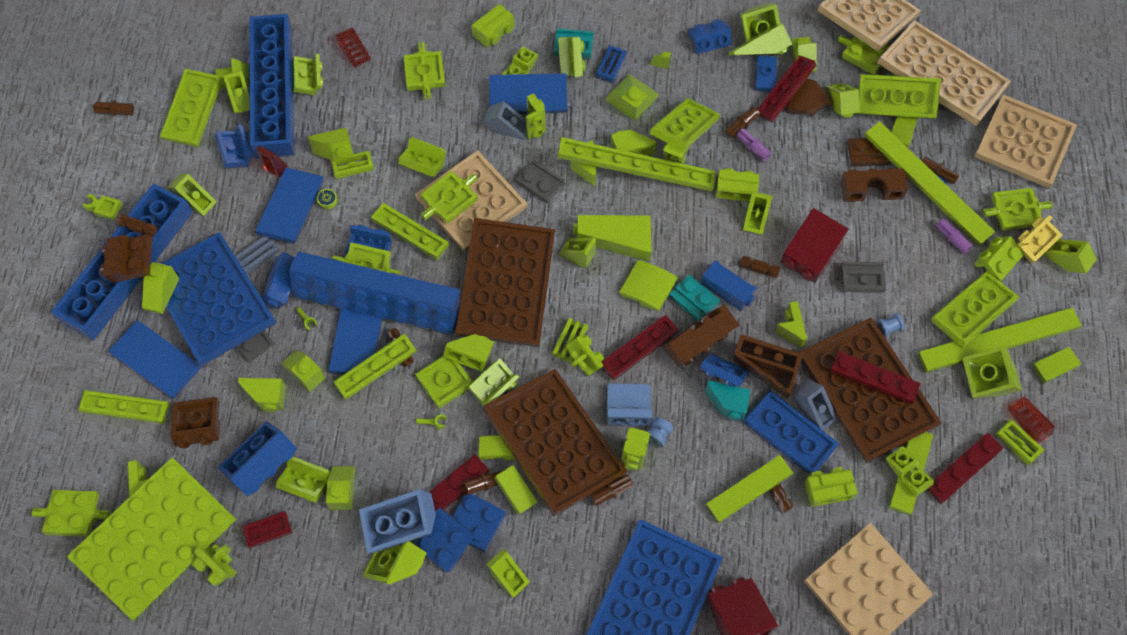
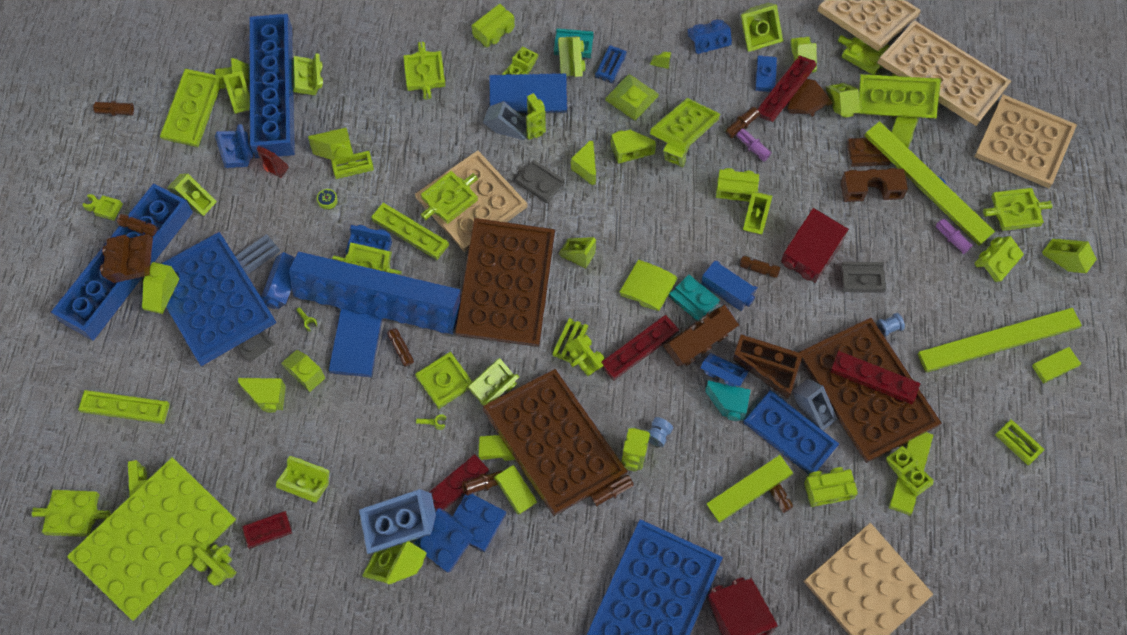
(155, 359): blue tile -> none
(195, 422): reddish brown plate -> none
(257, 458): blue brick -> none
(290, 205): blue tile -> none
(340, 488): lime slope -> none
(351, 34): clear red slope -> none
(375, 366): lime tile -> none
(423, 157): lime bracket -> none
(470, 351): lime slope -> none
(507, 573): lime slope -> none
(618, 233): lime slope -> none
(628, 405): medium blue bracket -> none
(636, 164): lime plate -> none
(768, 42): lime slope -> none
(793, 328): lime slope -> none
(941, 171): reddish brown axle -> none
(964, 468): dark red plate -> none
(974, 309): lime tile -> none
(991, 373): lime slope -> none
(1026, 424): clear red slope -> none
(1039, 239): light yellow bracket -> none

